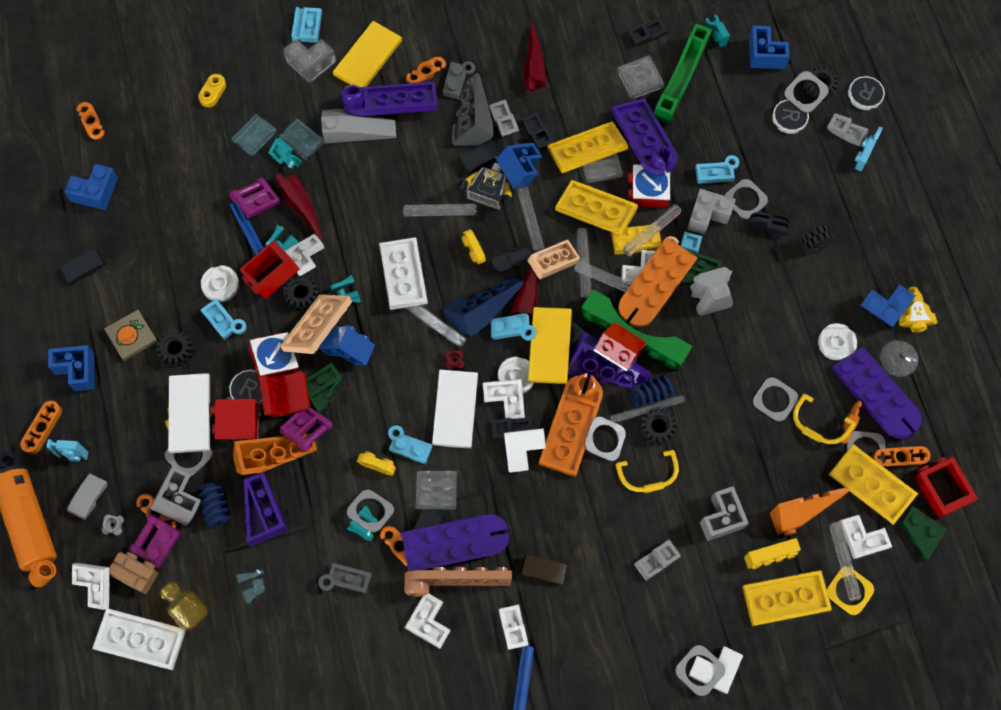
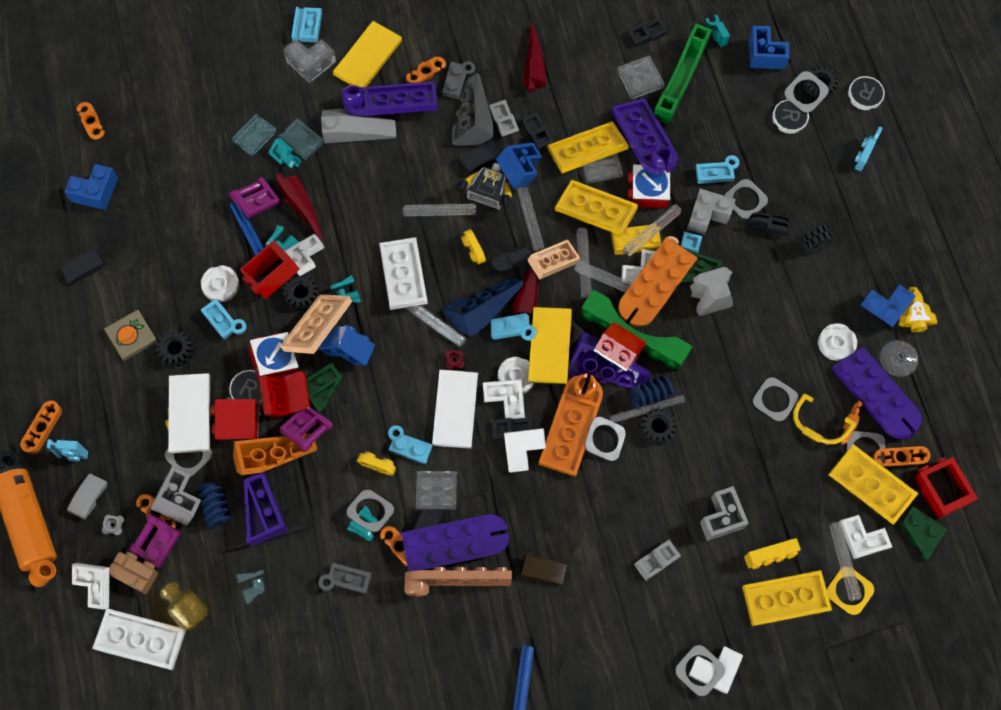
(77, 363): blue brick -> none
(213, 89): yellow plate -> none
(423, 623): white tile -> none
(513, 627): white slope -> none
(650, 487): yellow piece -> none
(795, 513): orange wedge -> none
(845, 129): light grey slope -> none

